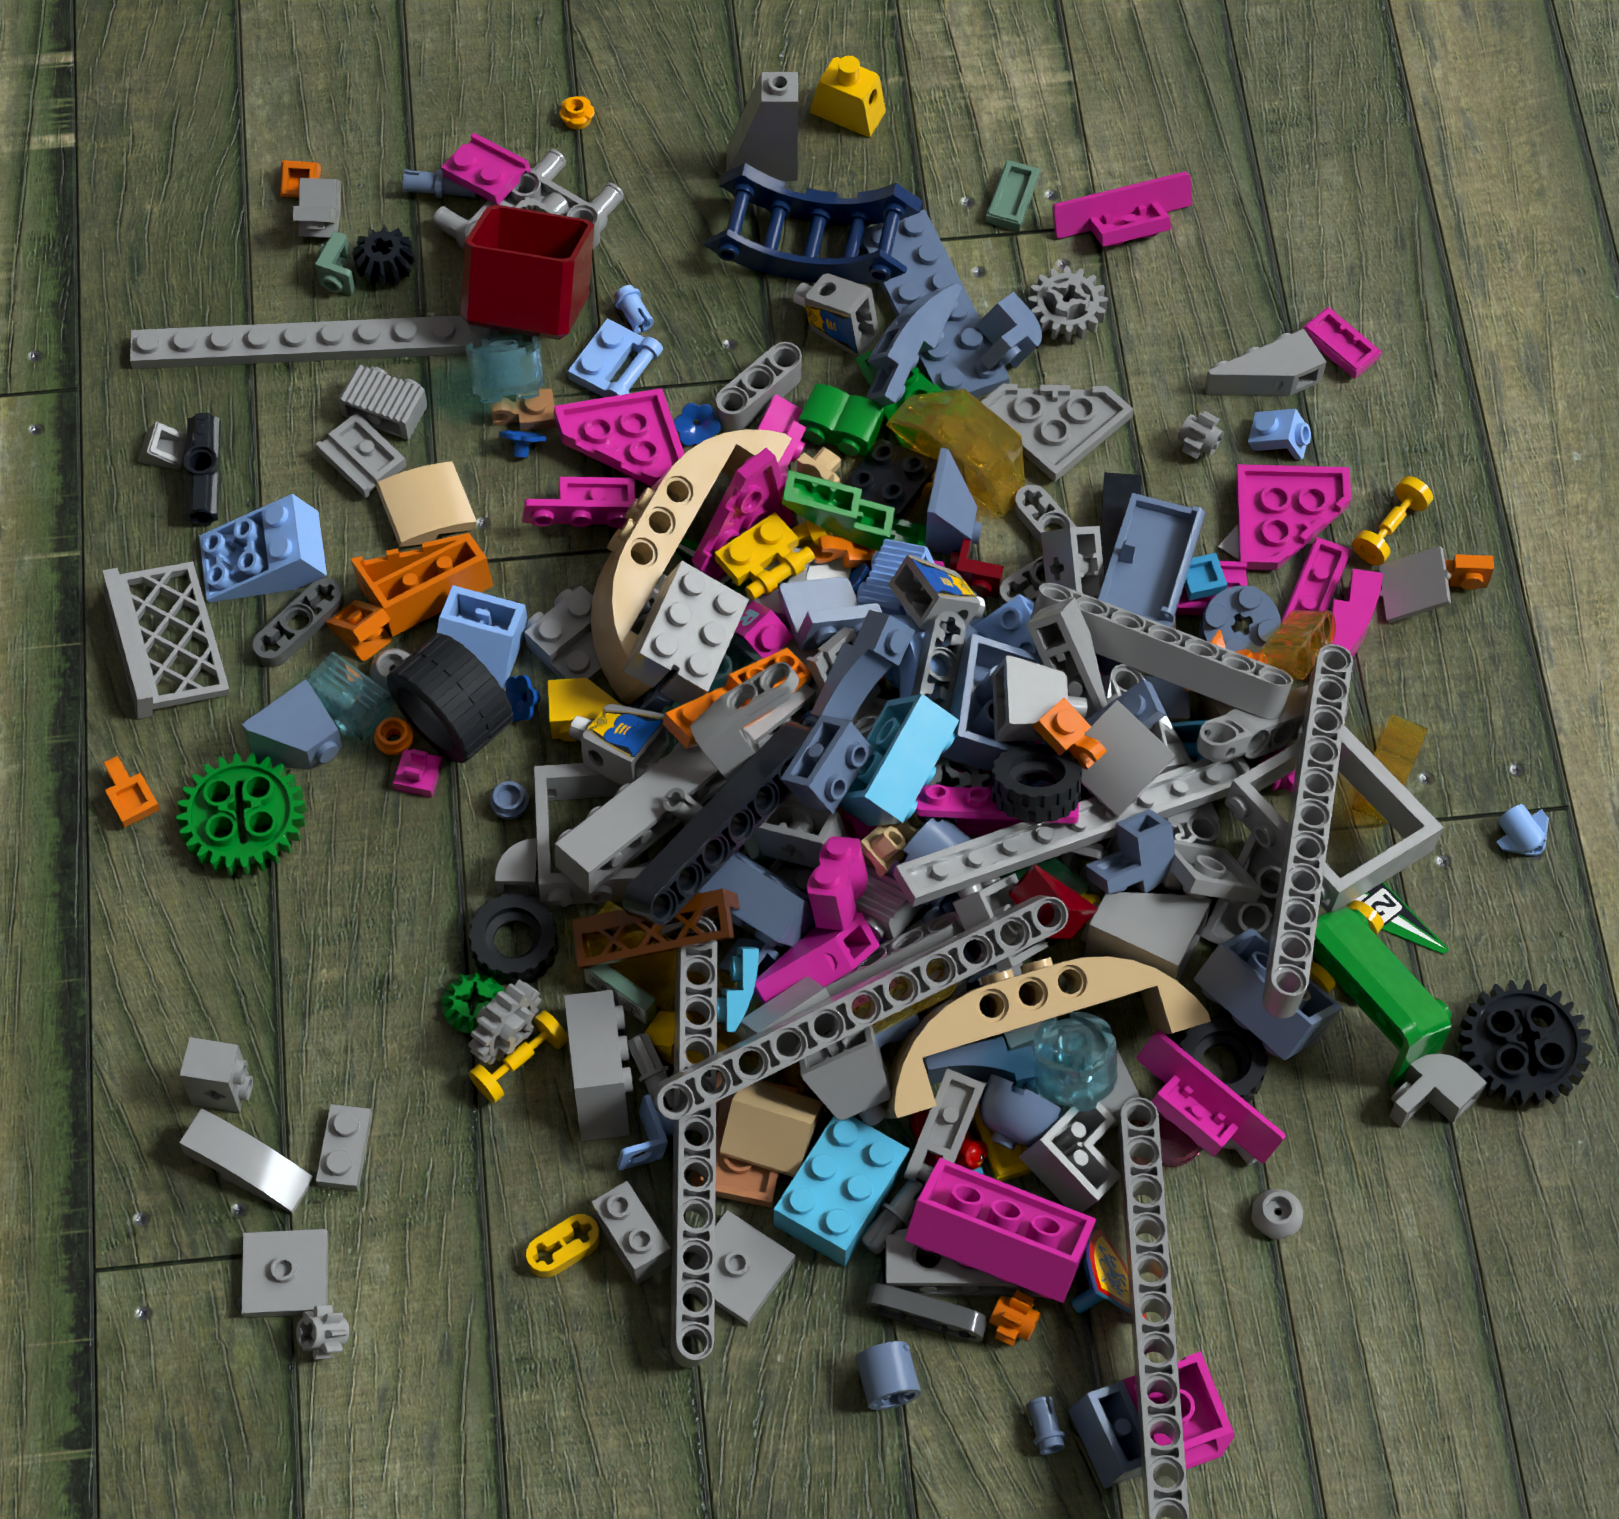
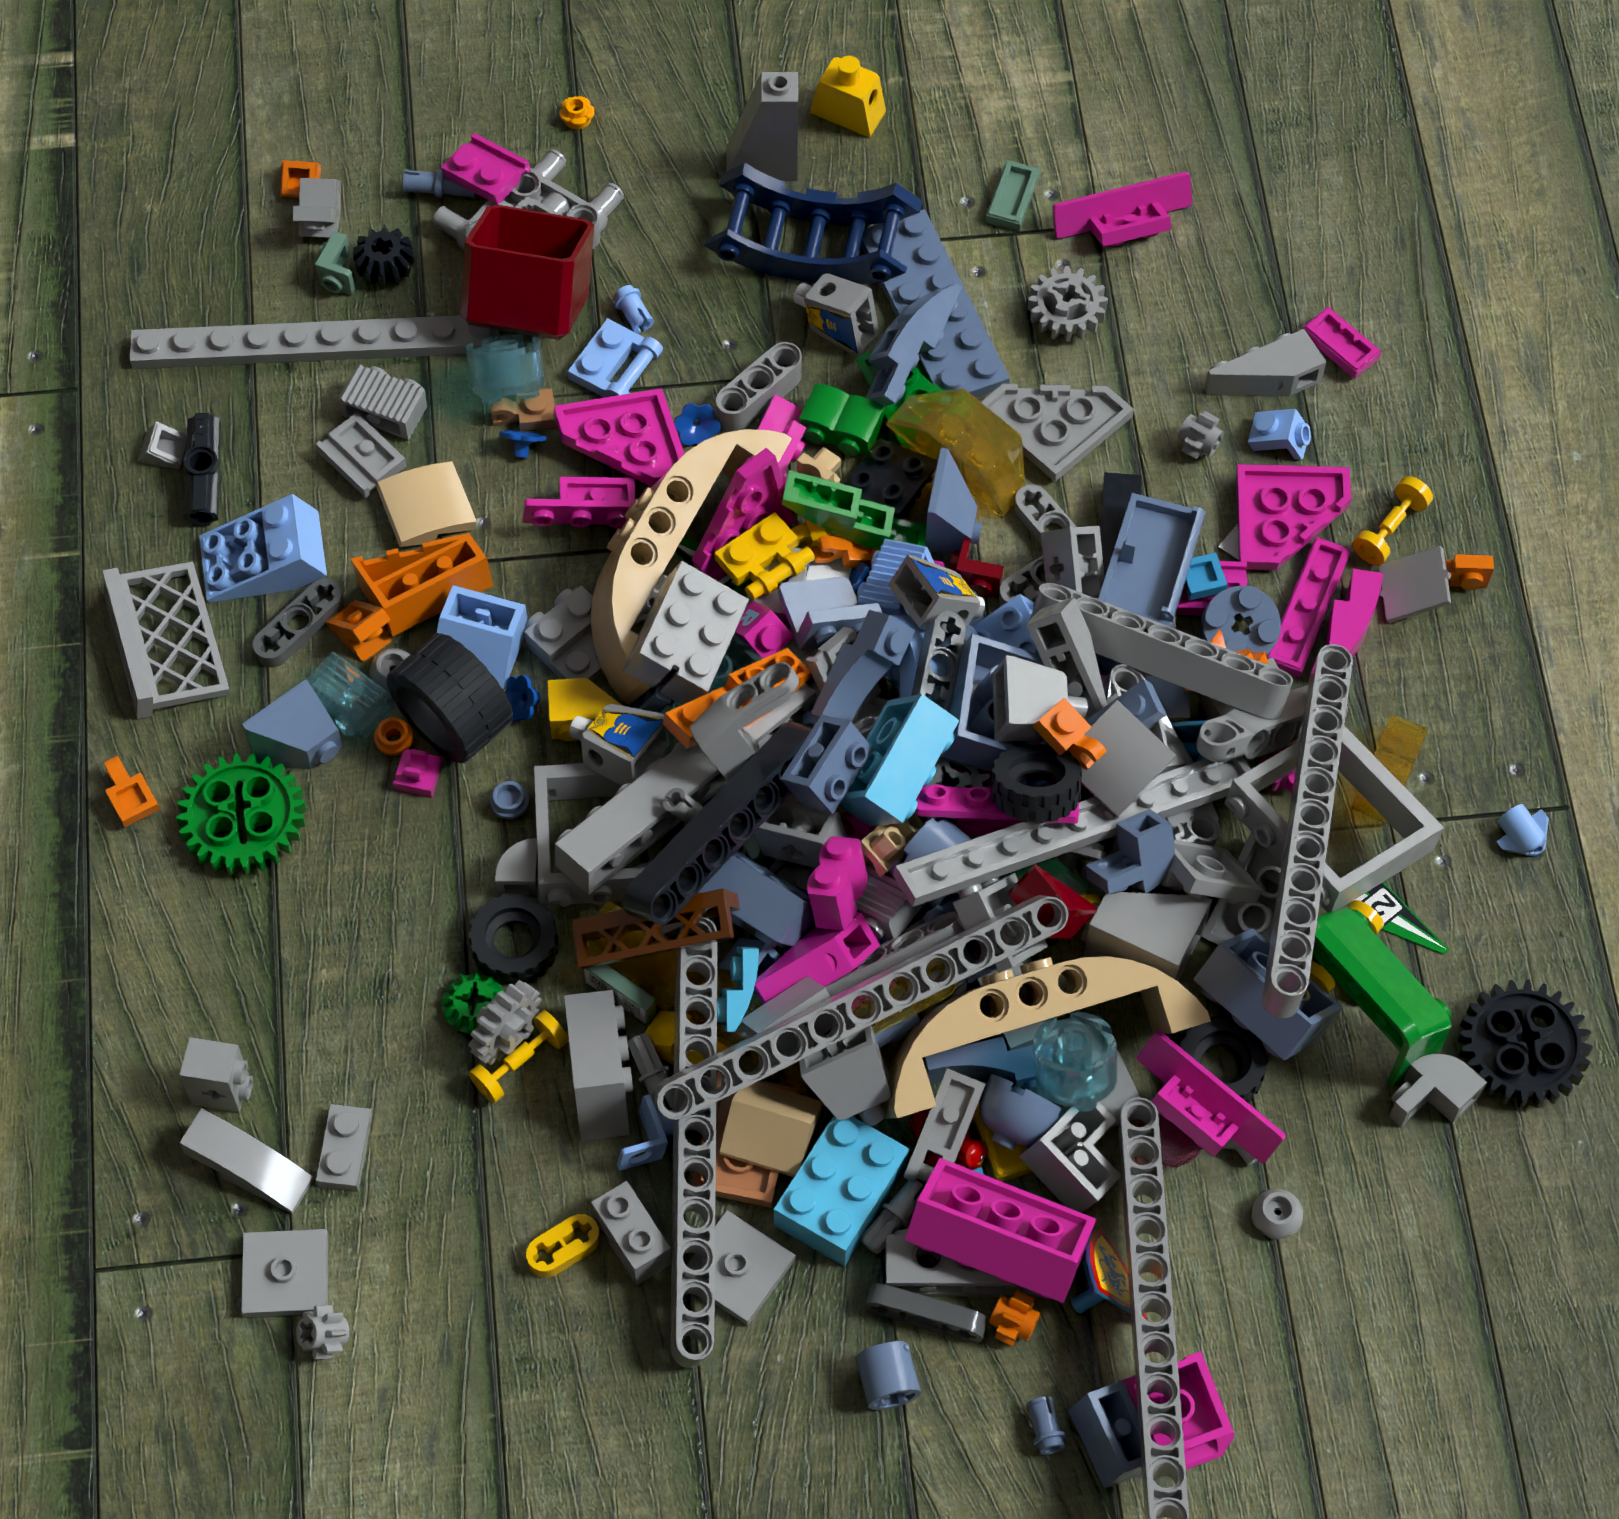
(1012, 332): sand blue brick -> none
(1298, 642): clear yellow beam -> none

